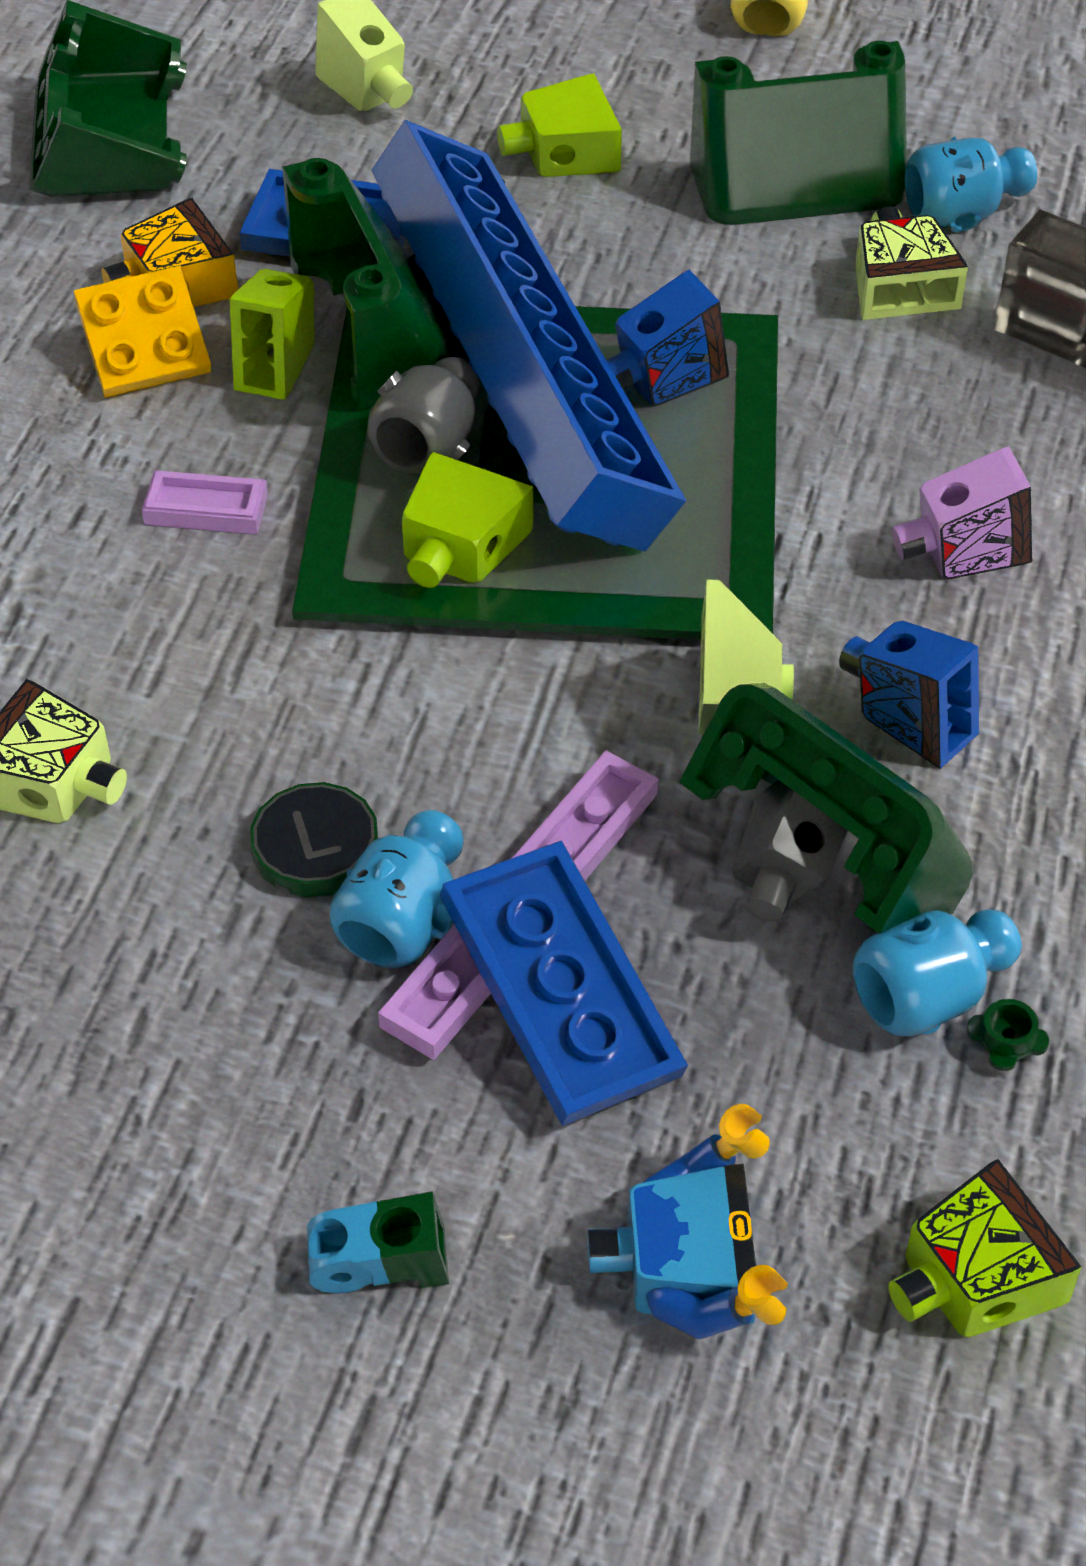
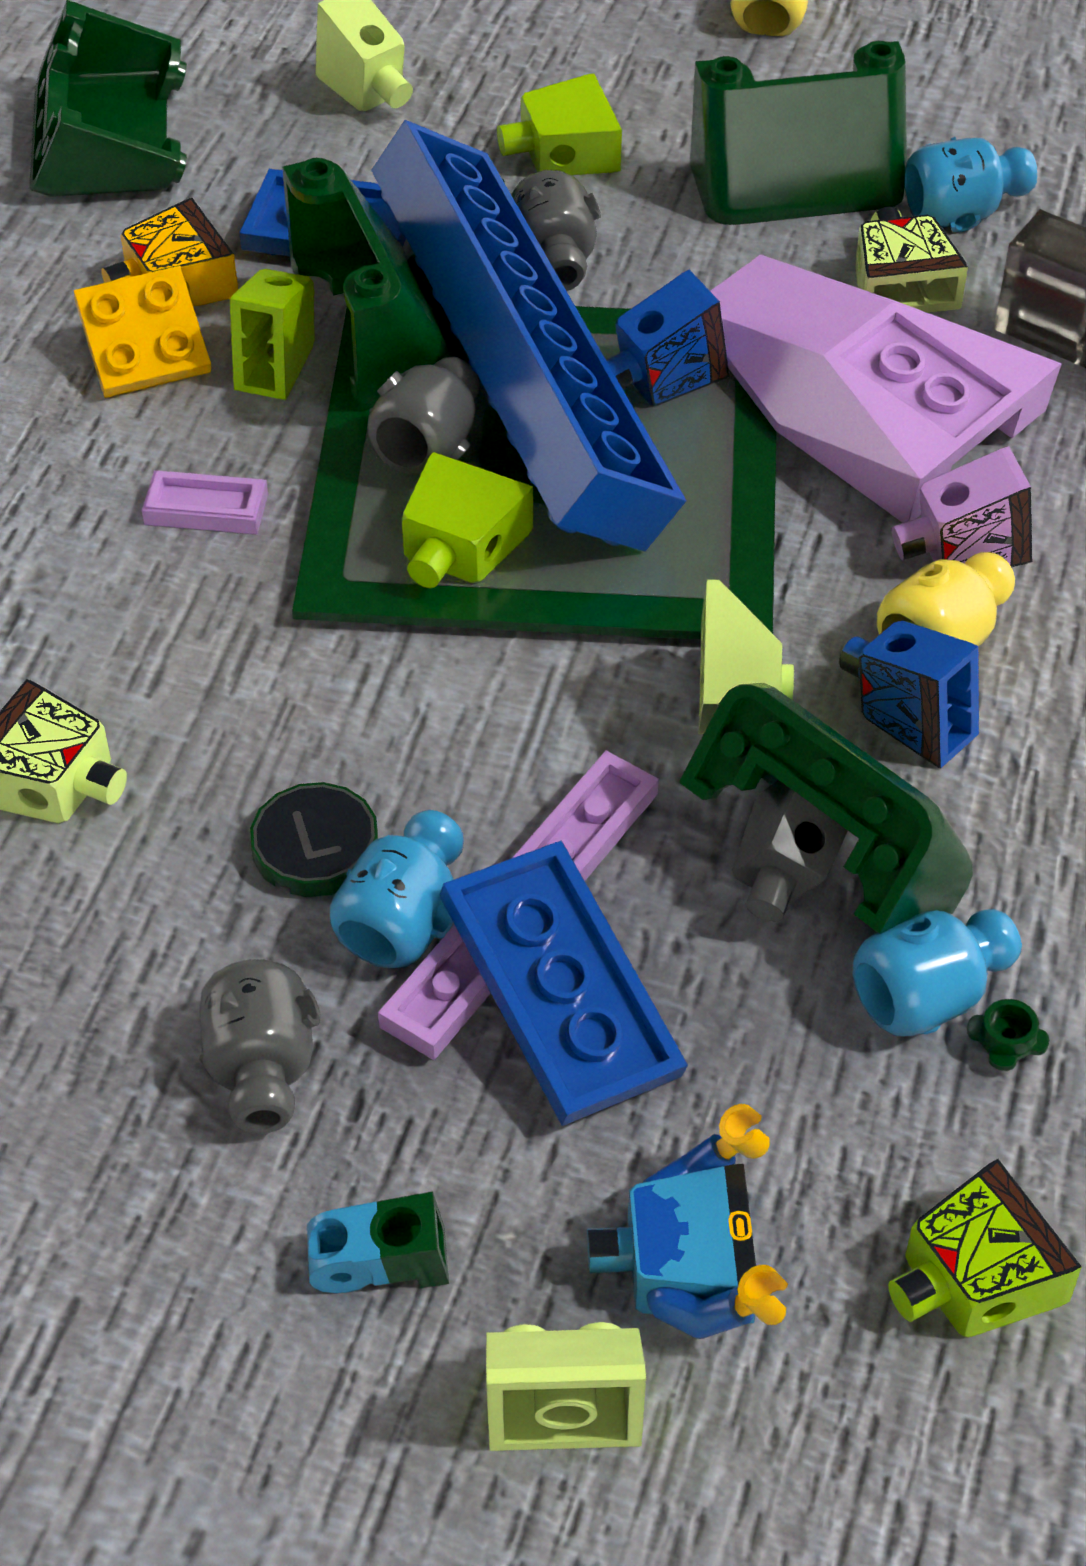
(257, 1039): none -> dark grey piece
(561, 220): none -> dark grey piece
(565, 1387): none -> yellowish green slope
(872, 381): none -> lavender wedge
(951, 597): none -> light yellow piece

